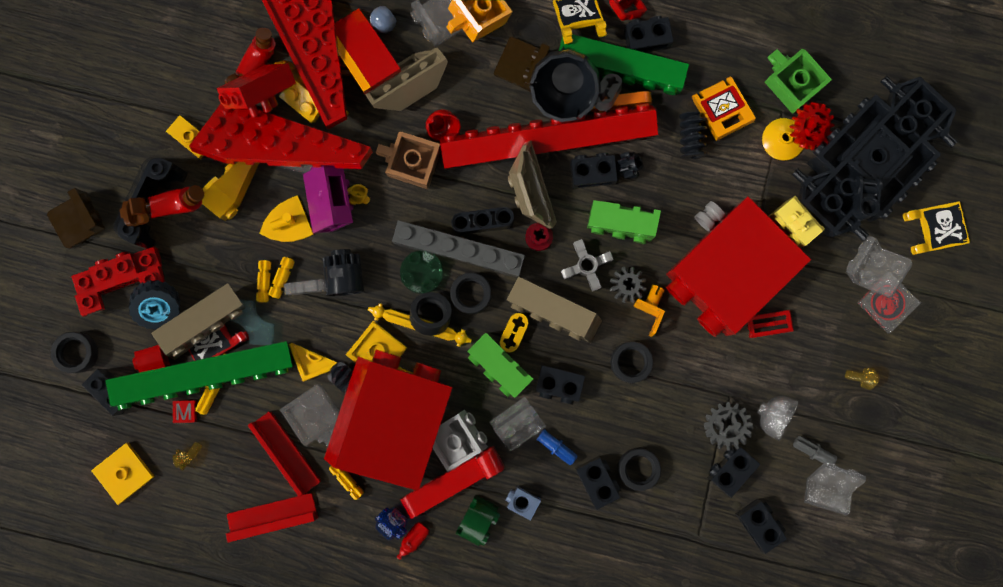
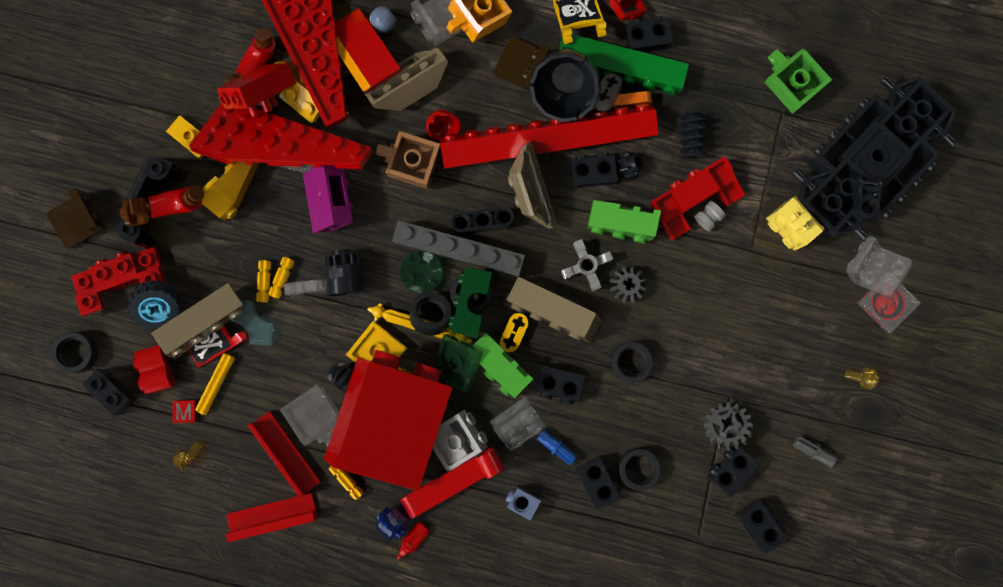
(123, 473): yellow plate -> none
(198, 374): green brick -> none
(287, 222): yellow shield -> none
(310, 363): yellow tile -> none
(358, 194): yellow plate -> none
(457, 362): none -> clear green tile
(473, 283): none -> dark green arch
(478, 520): dark green cylinder -> none
(531, 240): dark red piece -> none
(650, 306): light orange bracket -> none
(699, 186): none -> red bracket
(722, 103): container -> none
(736, 269): red brick -> none
(774, 143): yellow dish -> none
(777, 415): clear cylinder -> none
(788, 321): red tile -> none
(812, 125): red gear -> none
(832, 488): clear bracket -> none
(941, 226): flag -> none

